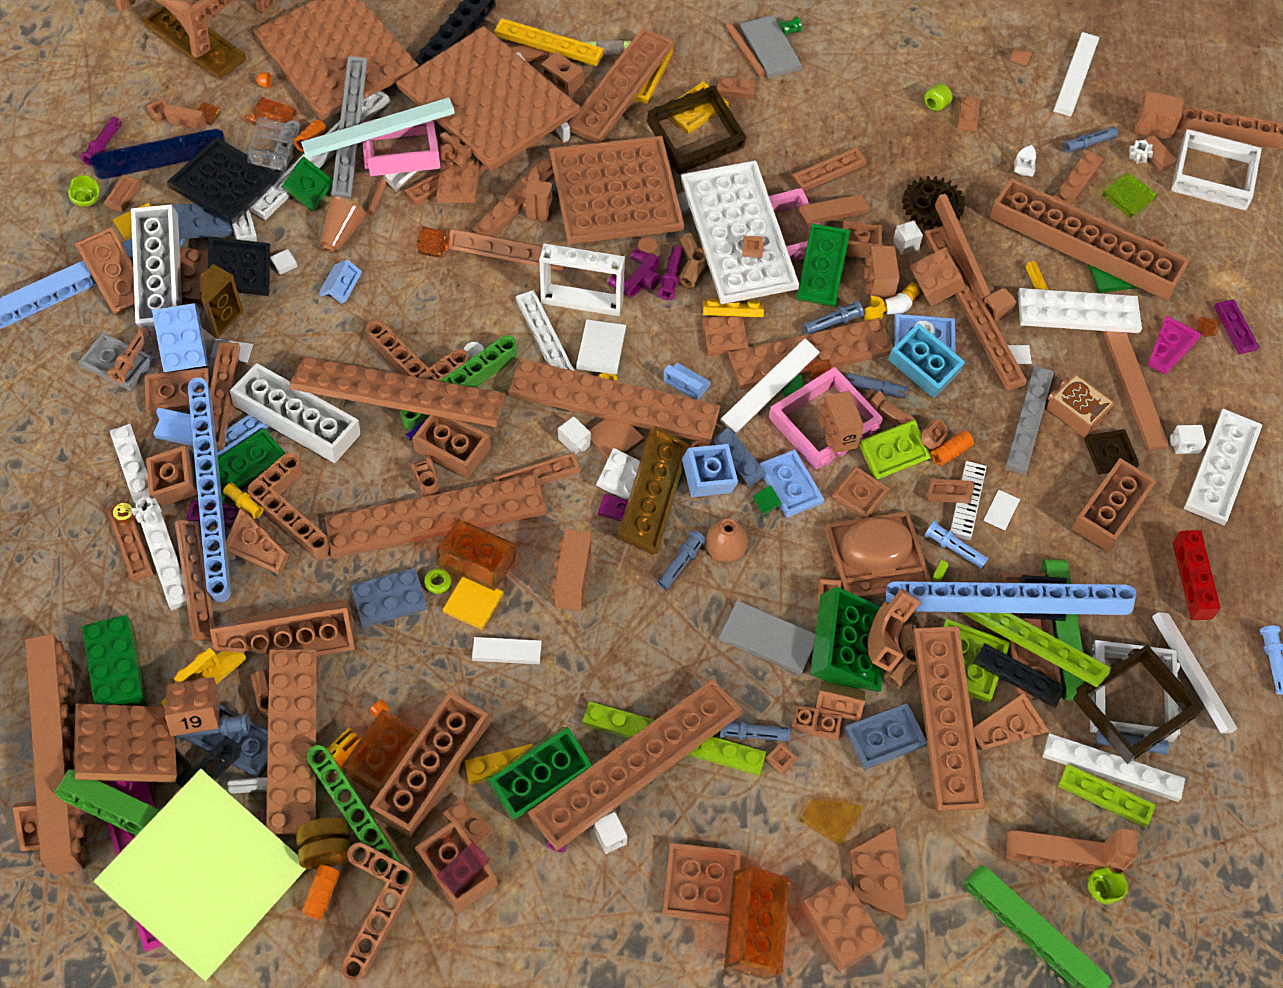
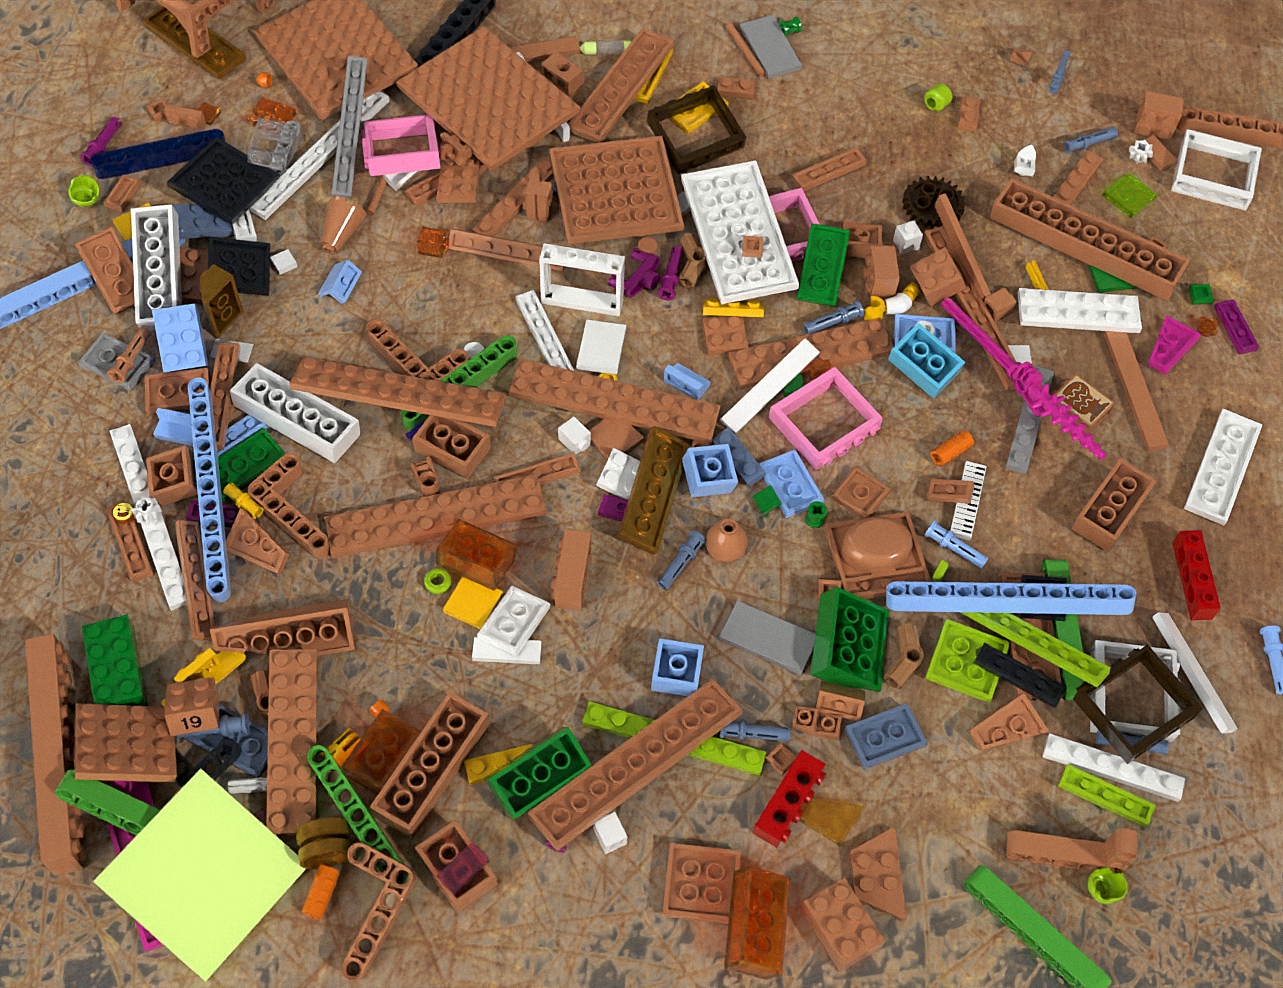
(27, 825): nougat slope -> none
(307, 183): green plate -> none
(315, 129): orange axle -> none
(377, 127): light aqua tile -> none
(389, 597): sand blue plate -> none
(469, 820): nougat plate -> none
(513, 620): none -> white tile
(548, 42): yellow plate -> none
(677, 667): none -> light blue brick
(803, 766): none -> red brick
(816, 514): none -> green bush
(834, 209): nougat tile -> none
(841, 422): nougat brick -> none
(885, 387): sand blue pin -> none
(886, 408): nougat piece -> none
(886, 628): nougat arch -> none
(894, 450): lime tile -> none
(934, 434): nougat plate -> none
(948, 719): nougat plate -> none
(1001, 510): white sticker -> none
(1028, 383): none -> dark pink piece
(1060, 72): none -> sand blue piece
(1076, 74): white tile -> none
(1109, 448): dark brown tile -> none
(1188, 439): white brick -> none
(1200, 294): none -> green tile

